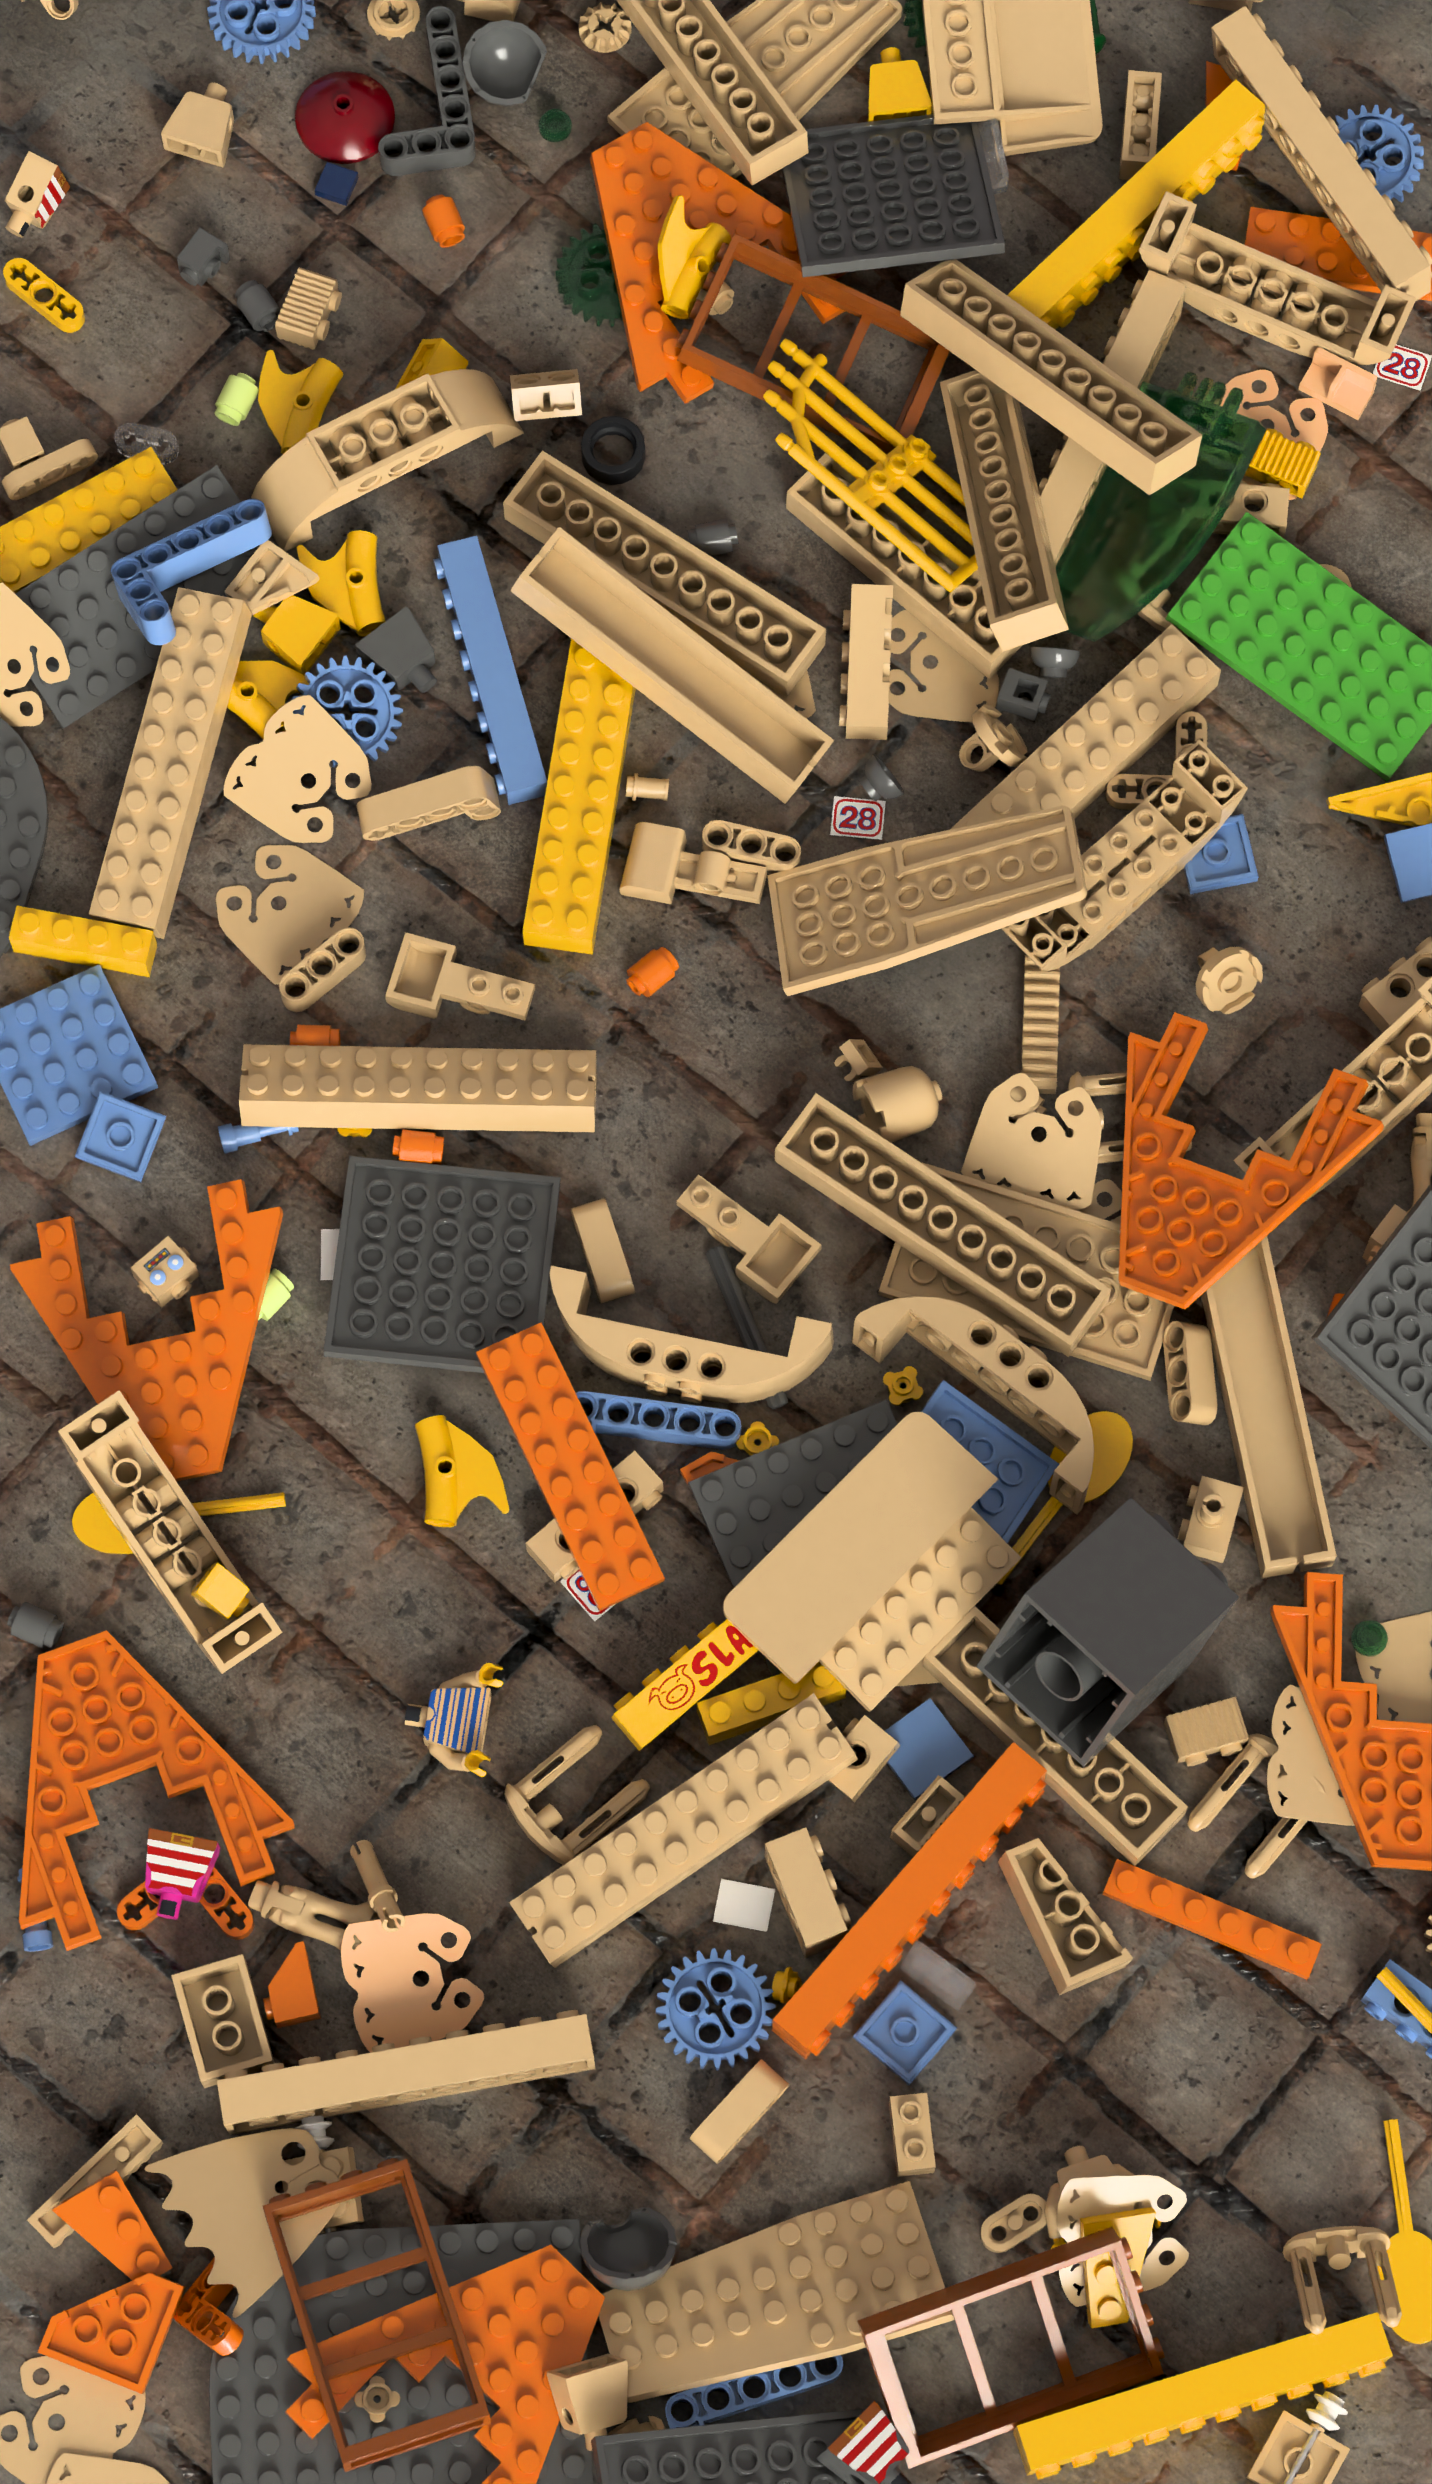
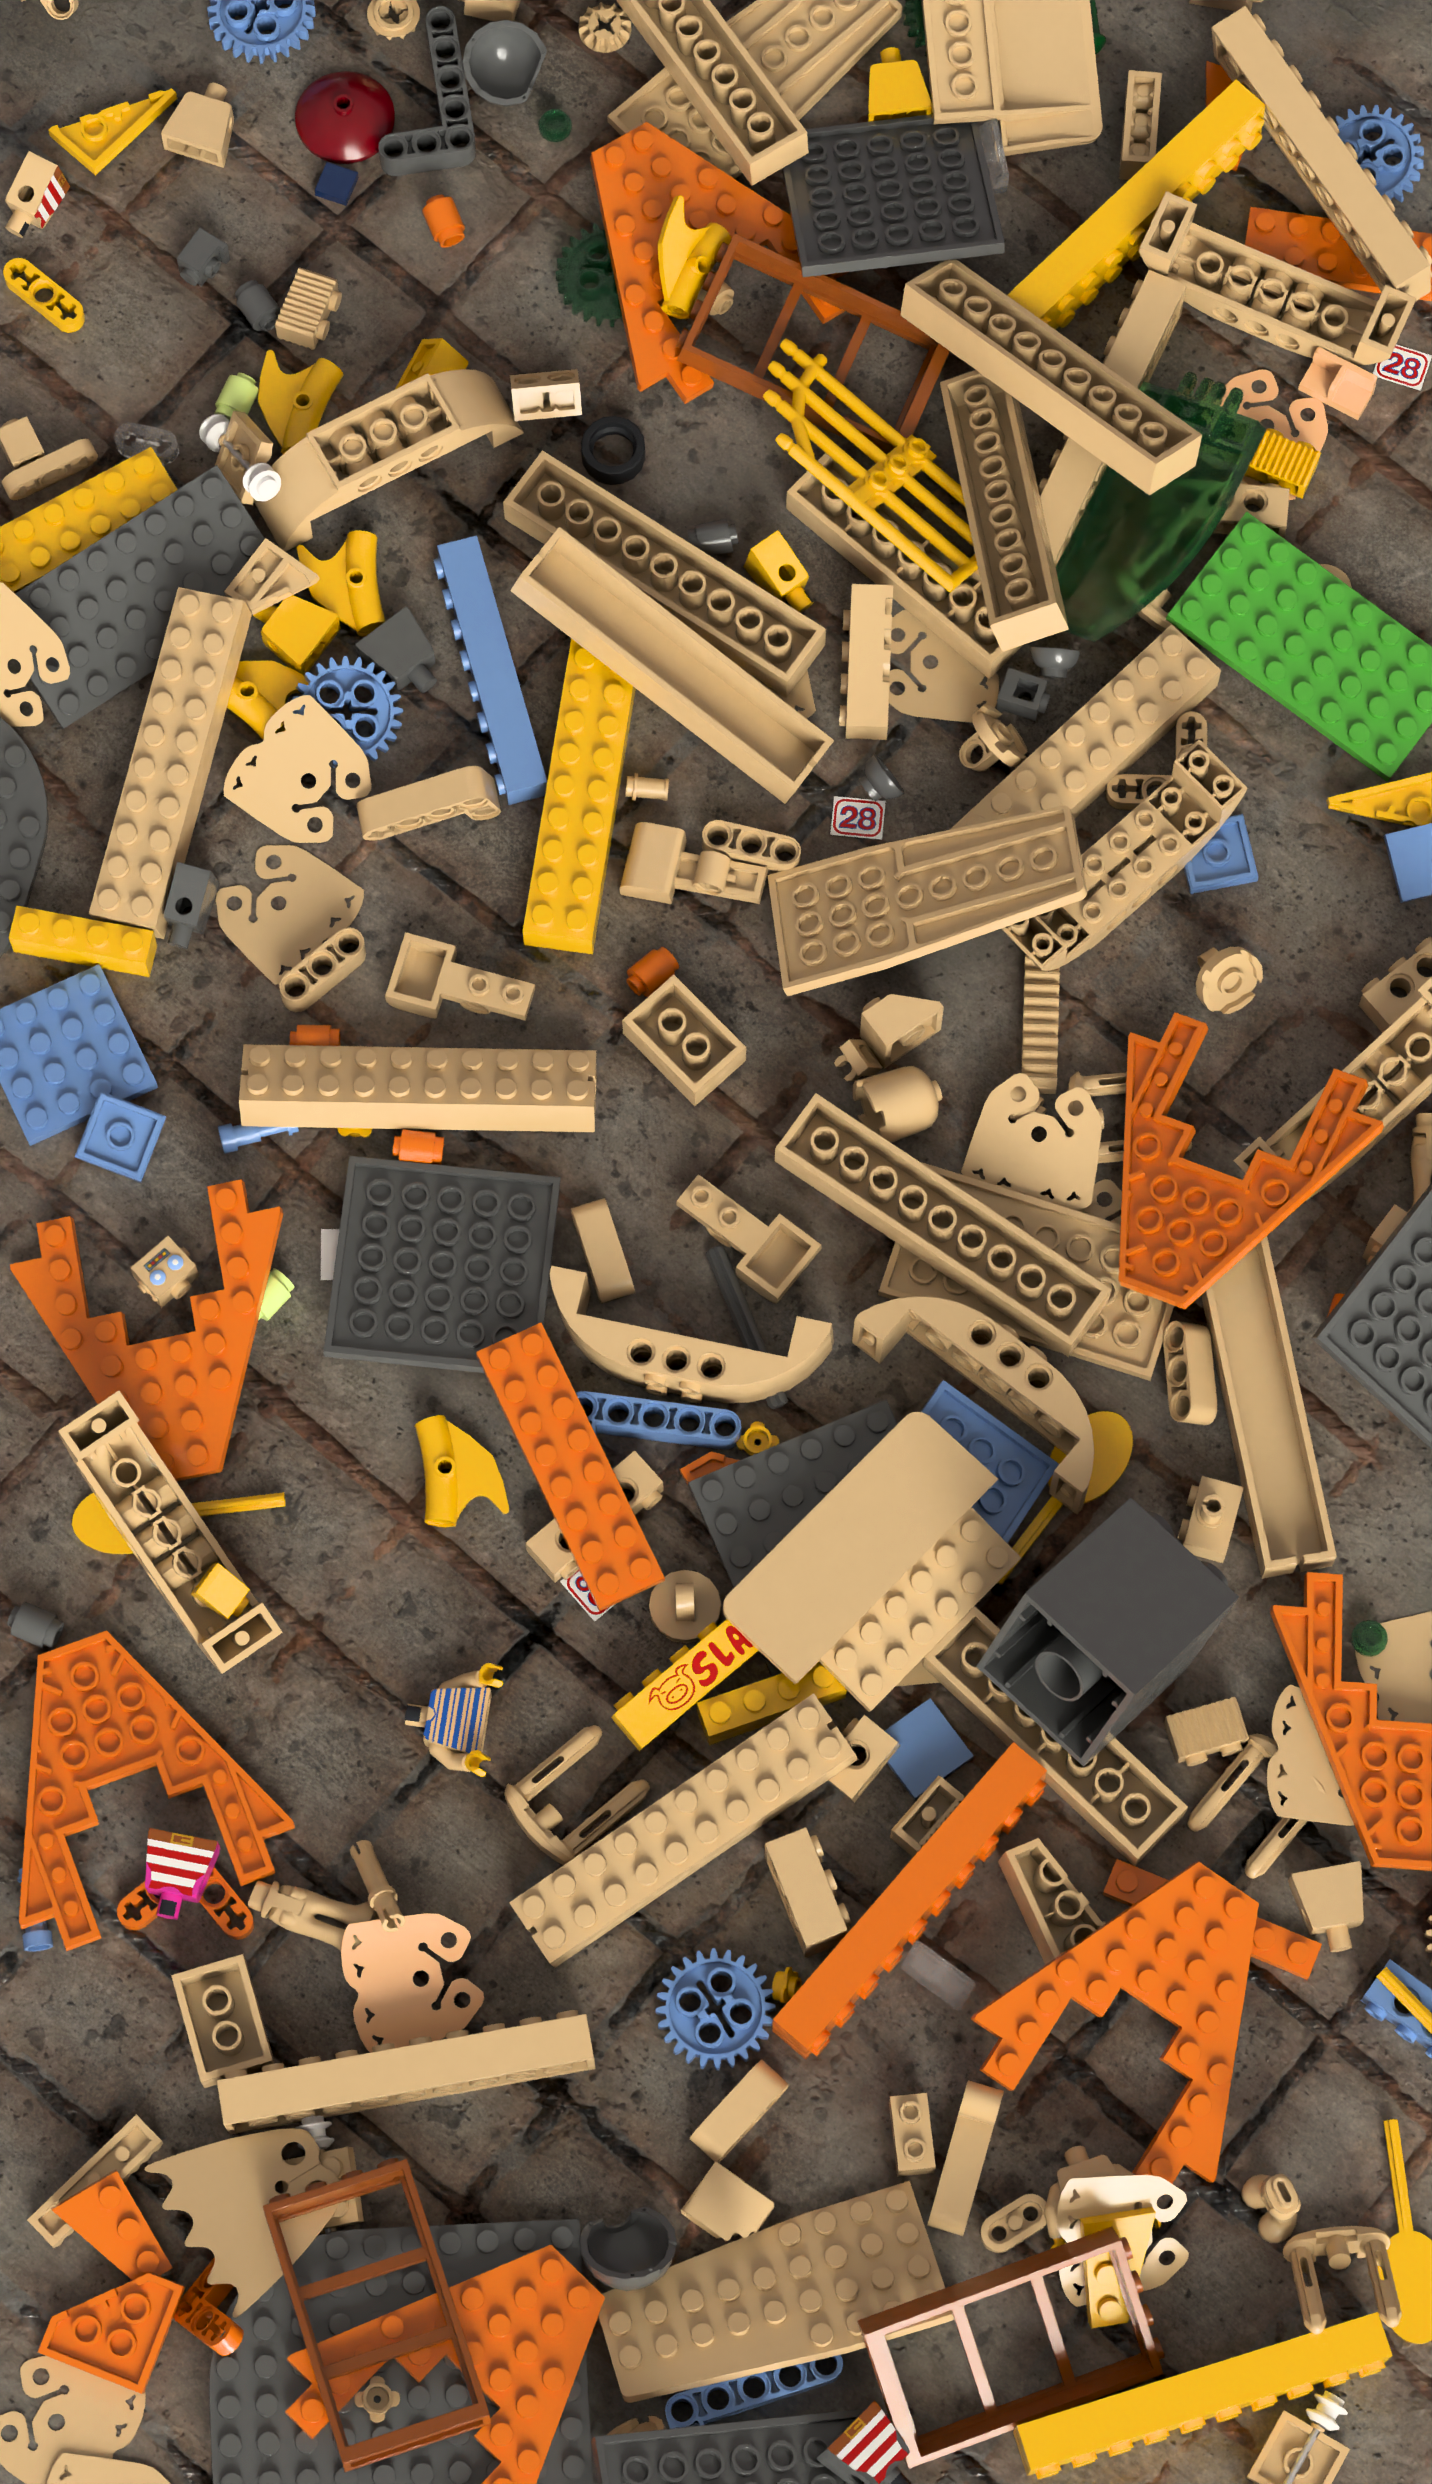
(104, 135): none -> yellow wing
(181, 556): medium blue beam -> none
(192, 889): none -> dark grey torso
(242, 455): none -> plate
(292, 1991): orange slope -> none
(591, 2395): tan torso -> none
(684, 1040): none -> tan brick
(684, 1605): none -> tan tile
(727, 2205): none -> tan piece
(744, 1905): white sticker -> none
(774, 561): none -> yellow torso
(898, 1025): none -> tan slope
(899, 1395): yellow plate -> none
(904, 2032): medium blue tile -> none
(965, 2158): none -> tan beam
(1182, 1957): none -> orange wing
(1281, 2201): none -> tan piece
(1330, 1901): none -> tan torso

